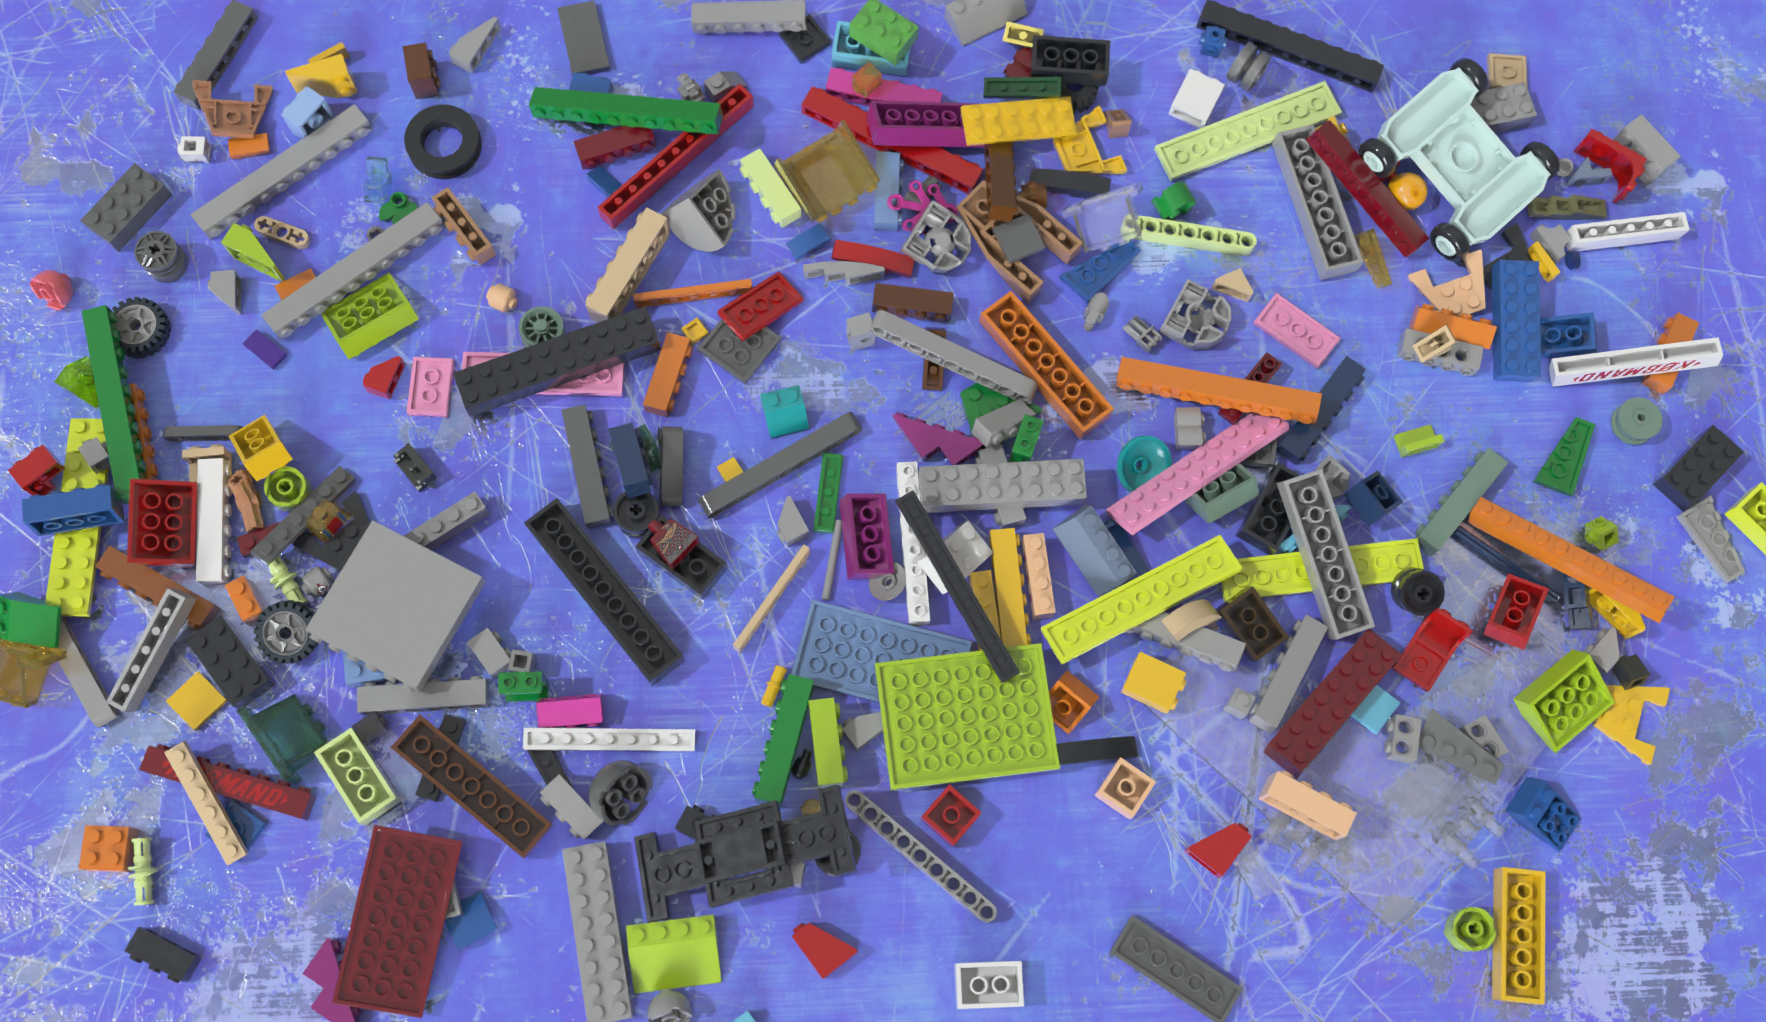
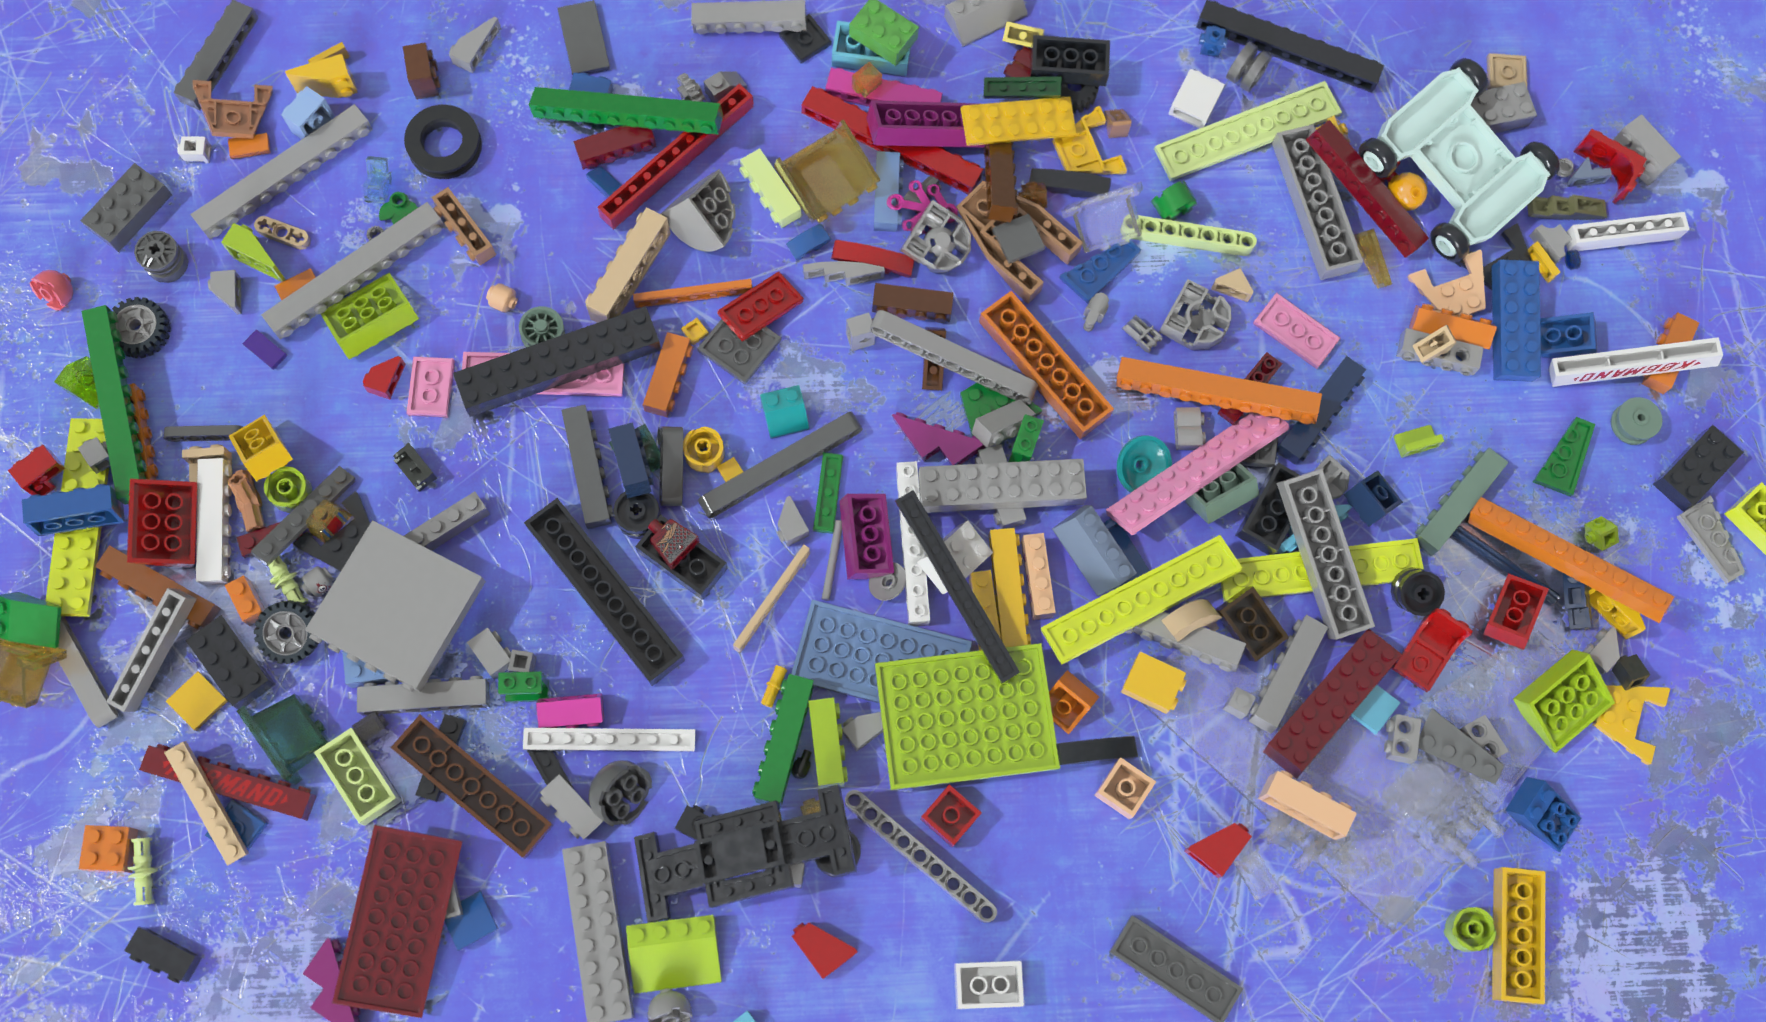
(700, 439): none -> yellow brick

